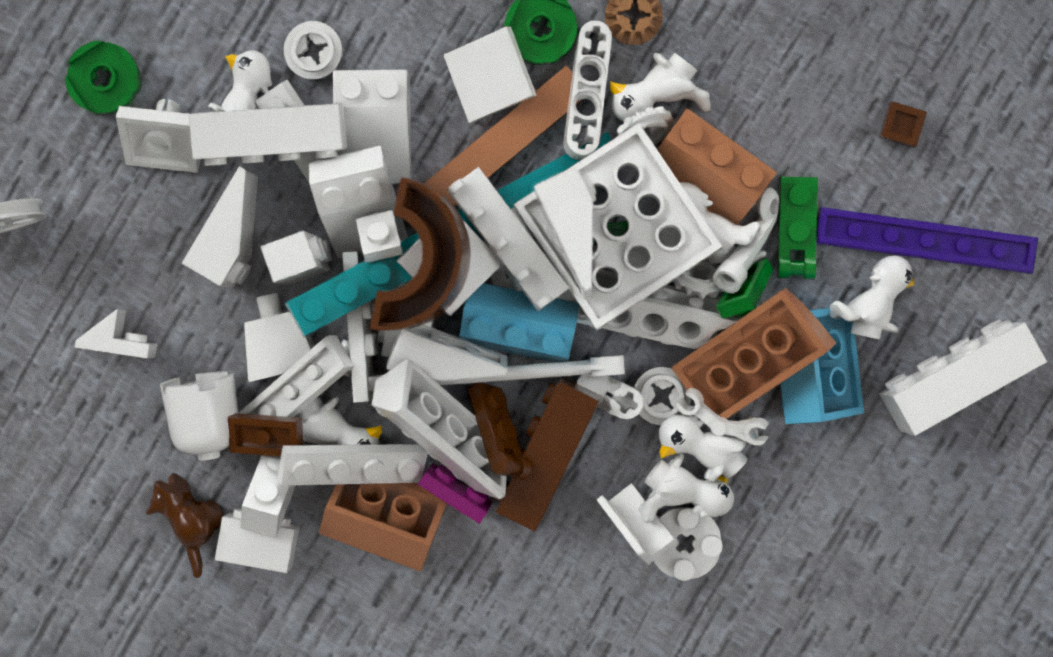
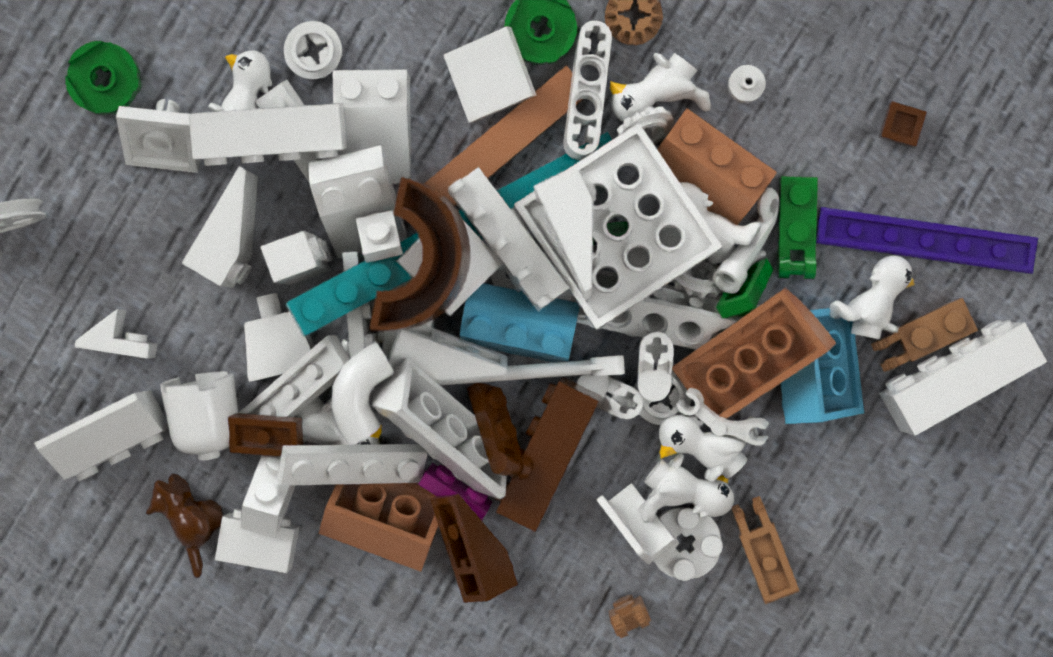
(105, 436): none -> white slope
(352, 393): none -> white cylinder
(474, 552): none -> reddish brown slope
(628, 615): none -> medium nougat hinge
(658, 349): none -> white piece
(740, 90): none -> white tile
(765, 554): none -> medium nougat hinge
(928, 333): none -> medium nougat hinge

